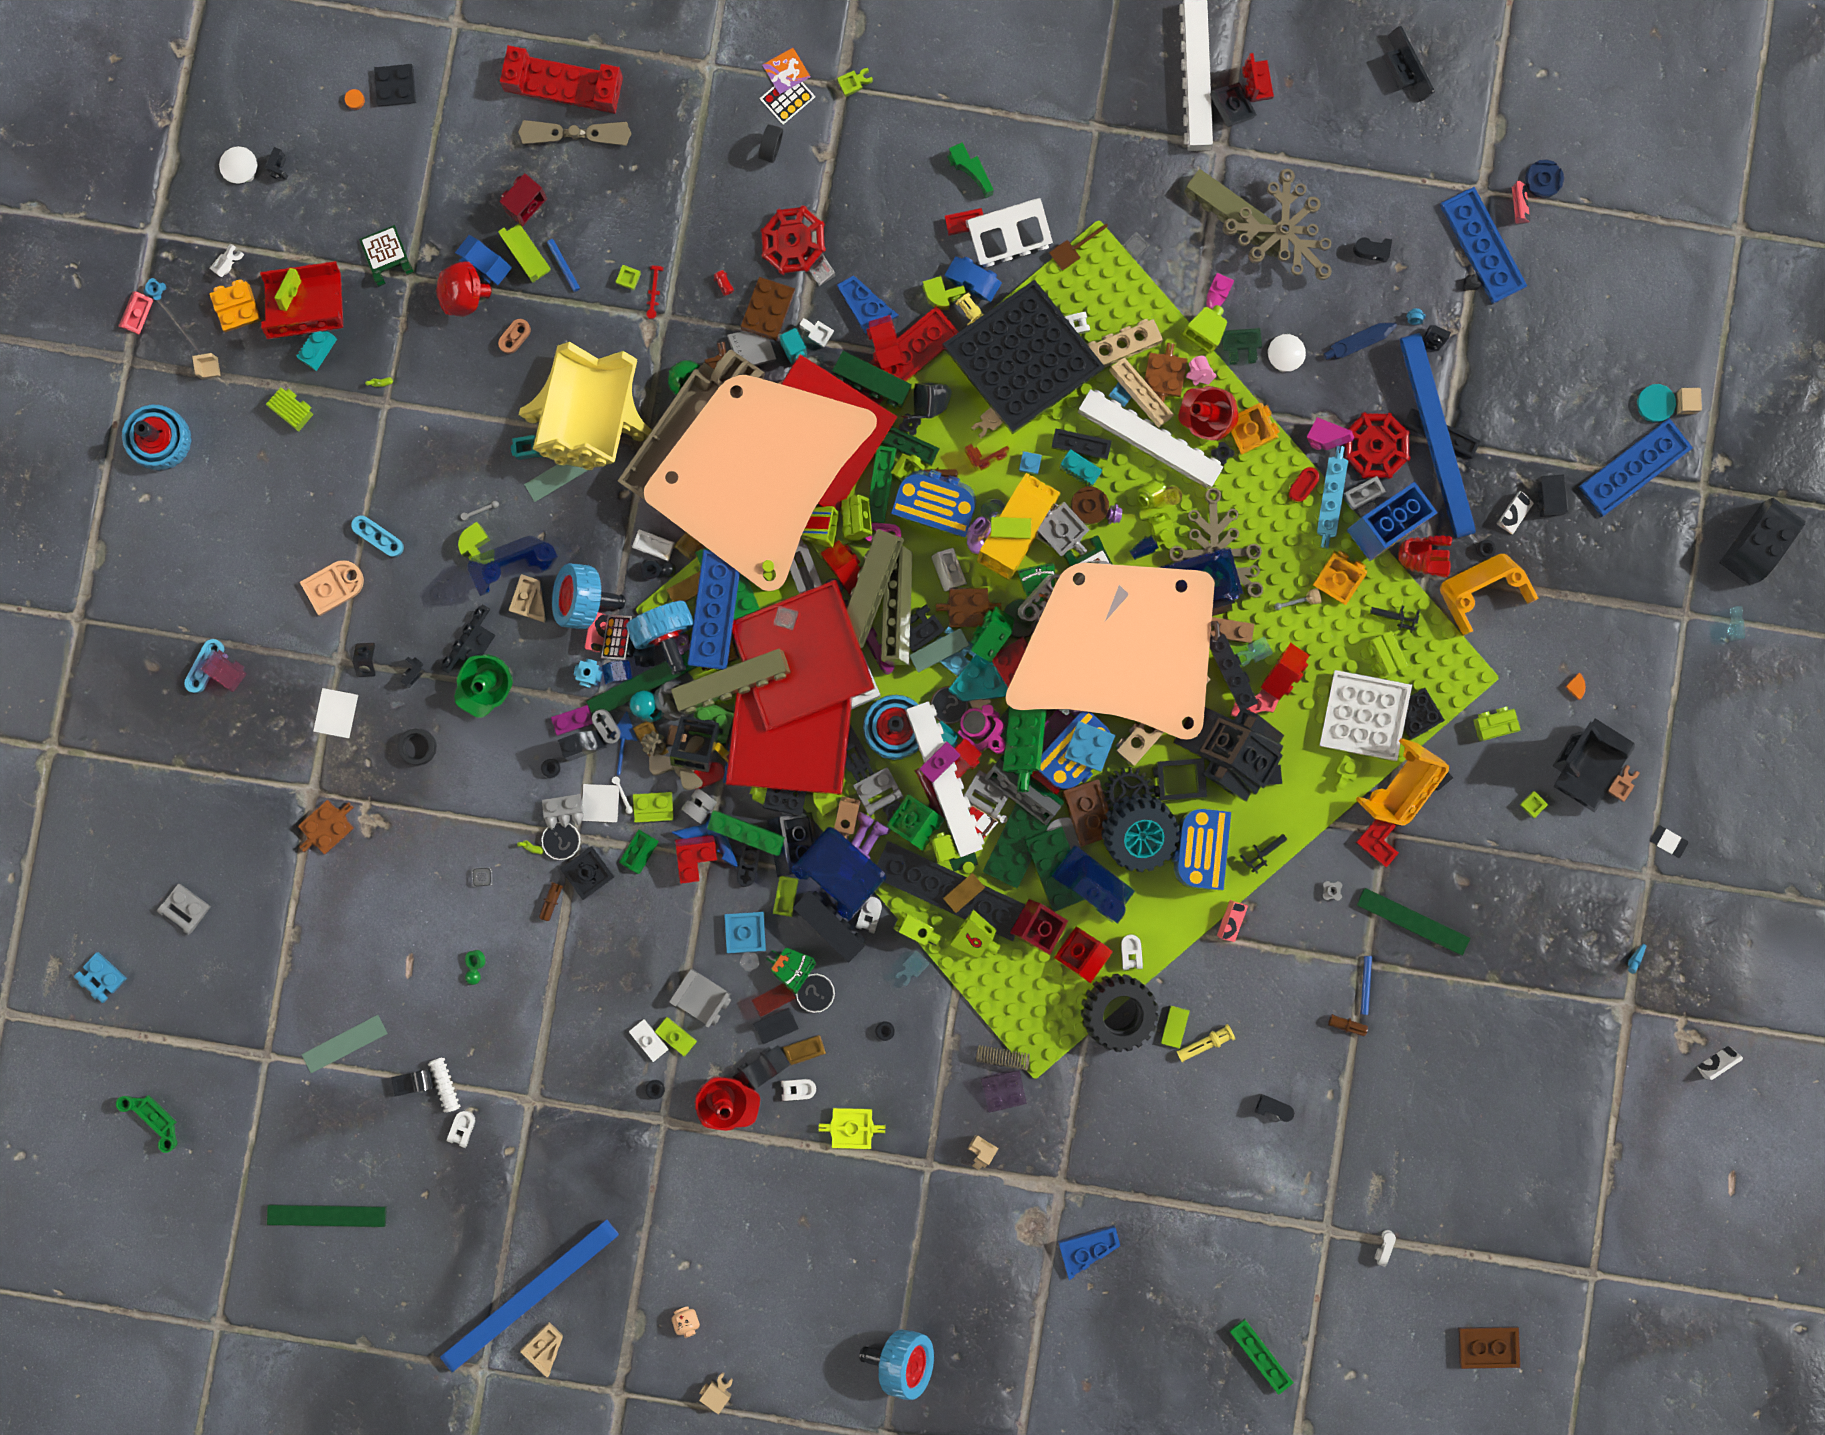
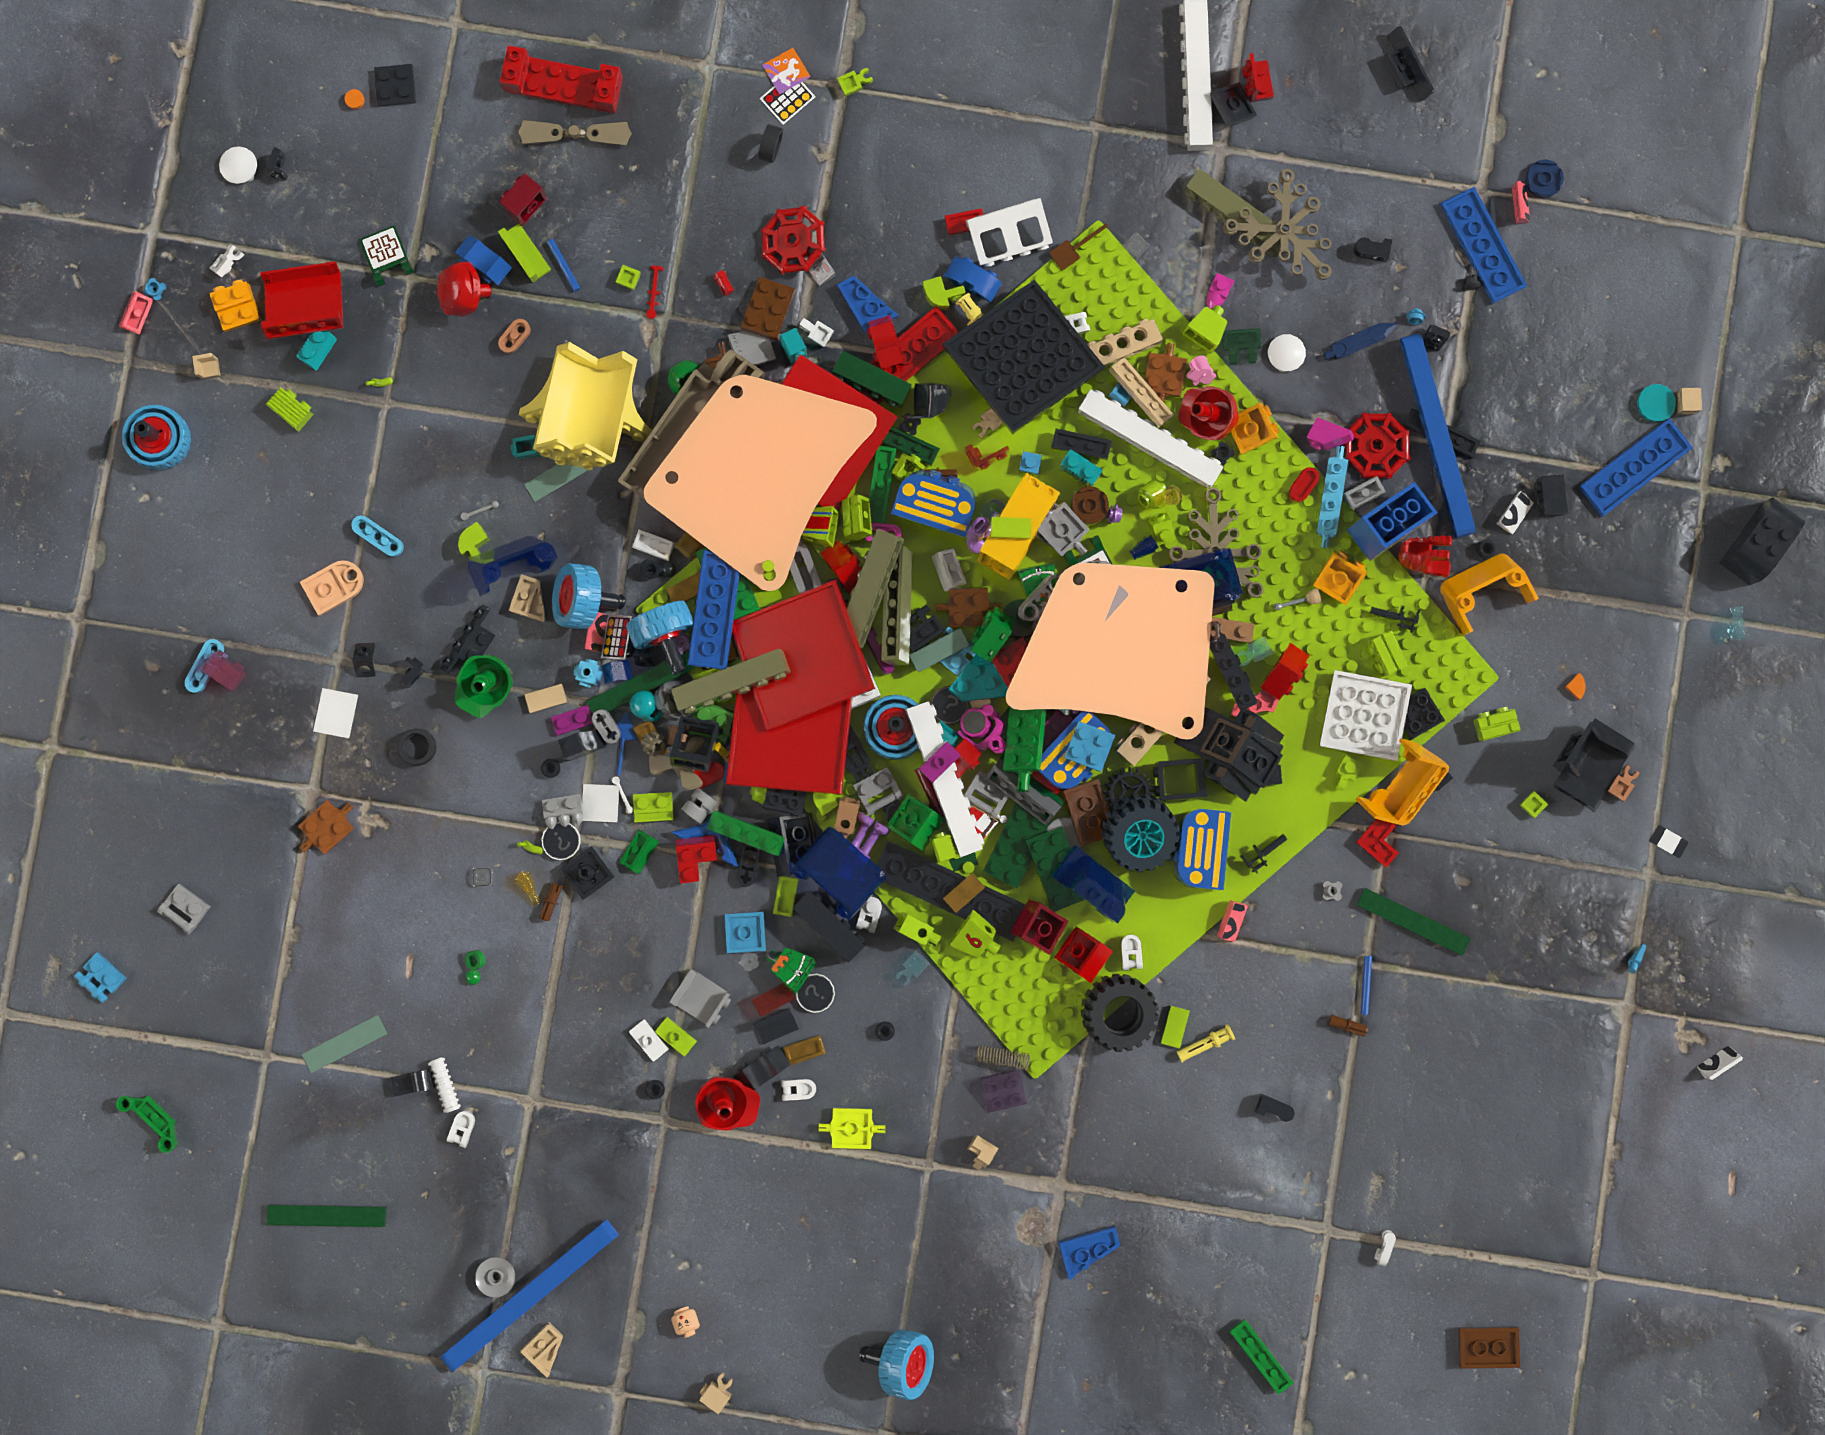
(288, 289): lime plate -> none
(486, 1281): none -> light grey dish
(526, 883): none -> clear yellow cone
(546, 698): none -> tan tile
(785, 618): clear tile -> none
(960, 160): green slope -> none

